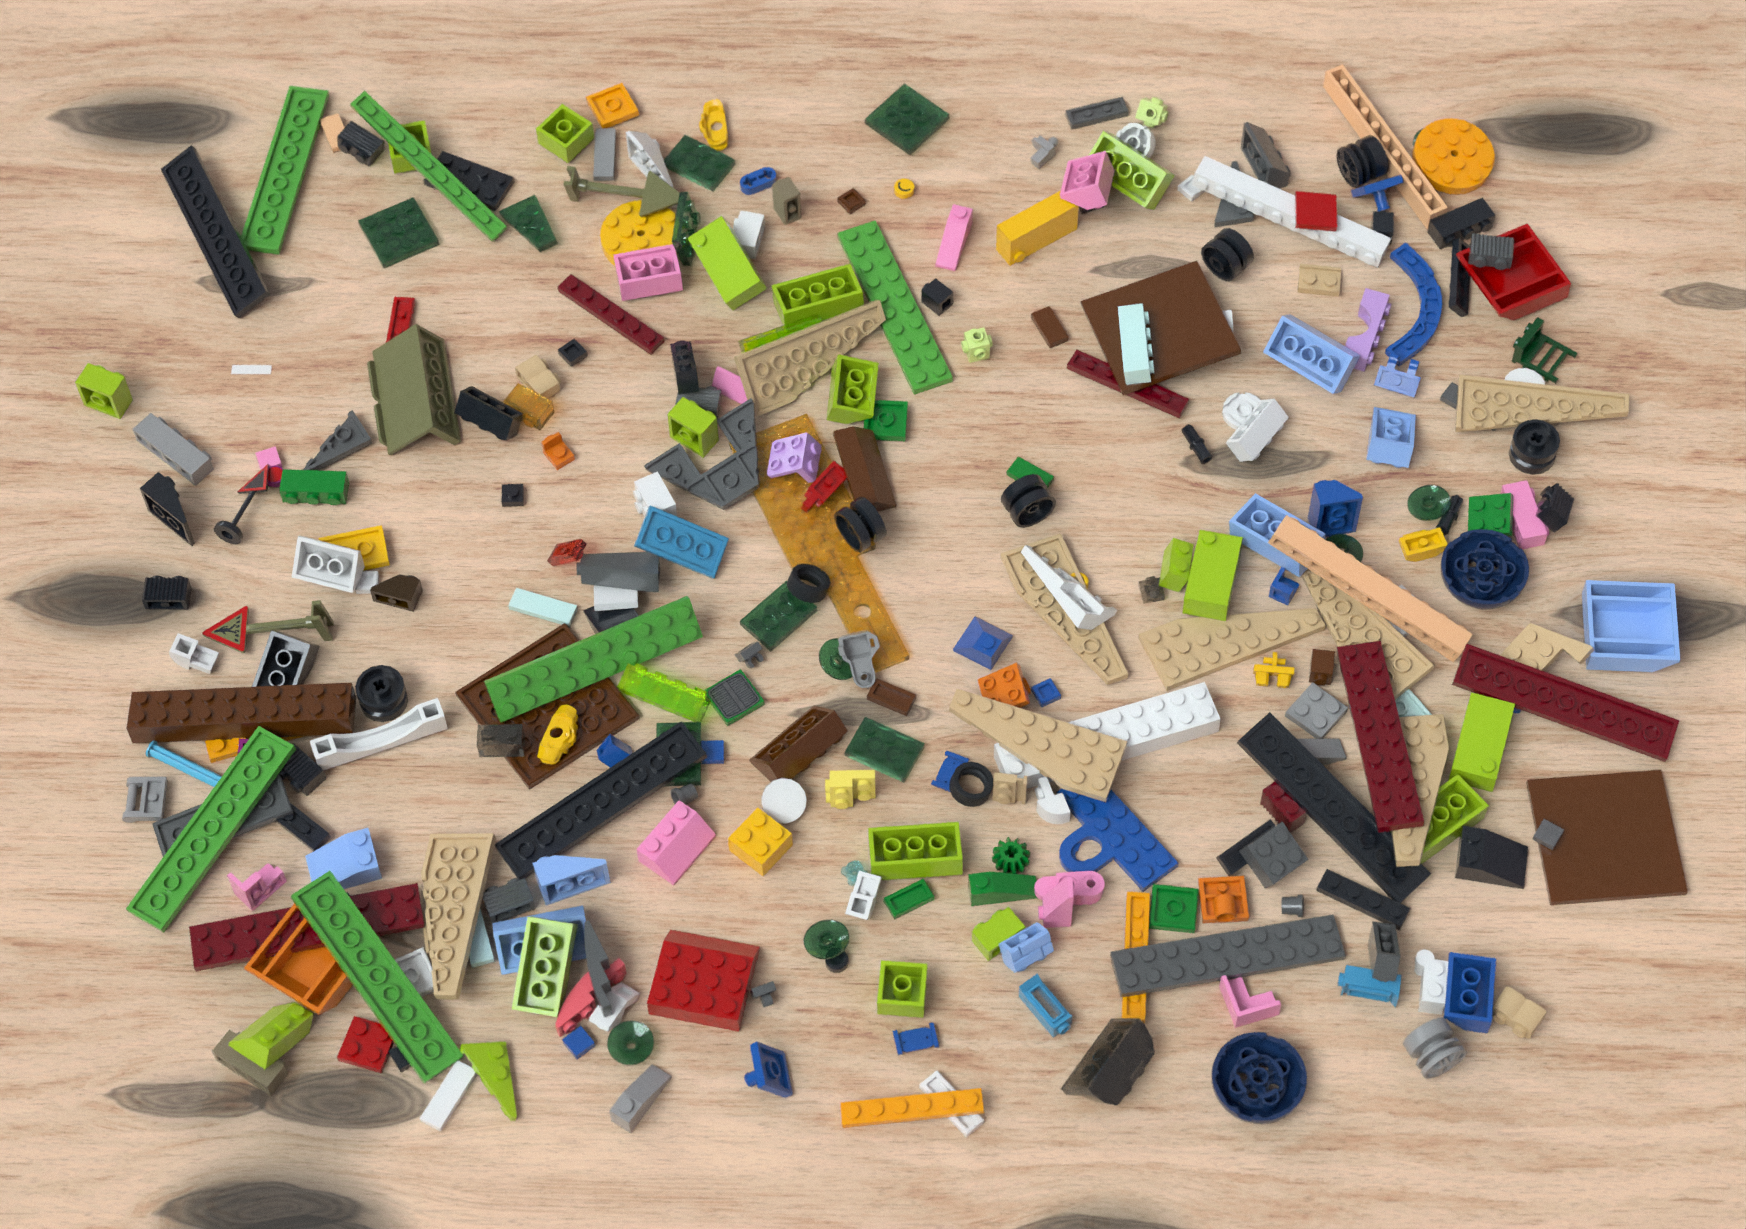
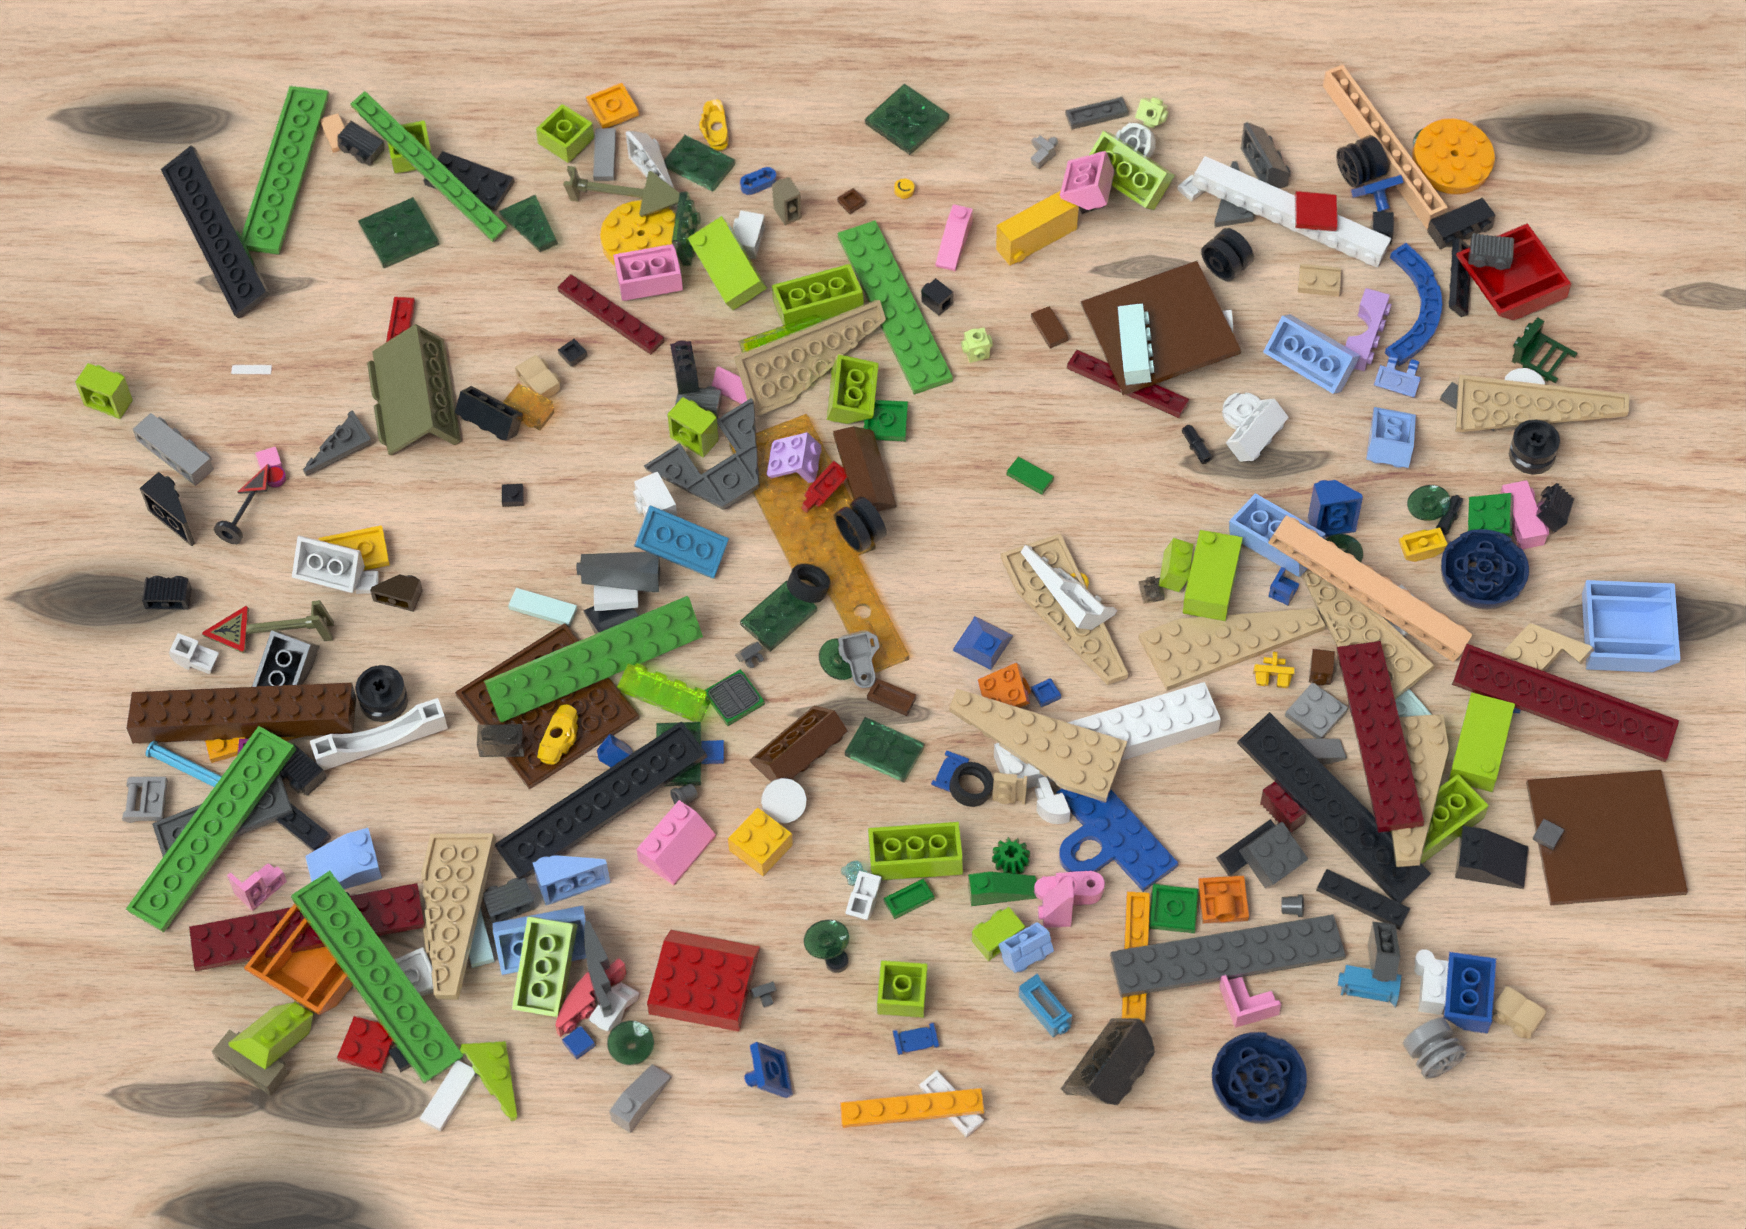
(314, 487): green brick -> none
(557, 451): orange bracket -> none
(567, 552): clear red plate -> none
(849, 785): light yellow plate -> none
(1028, 500): black wheel -> none

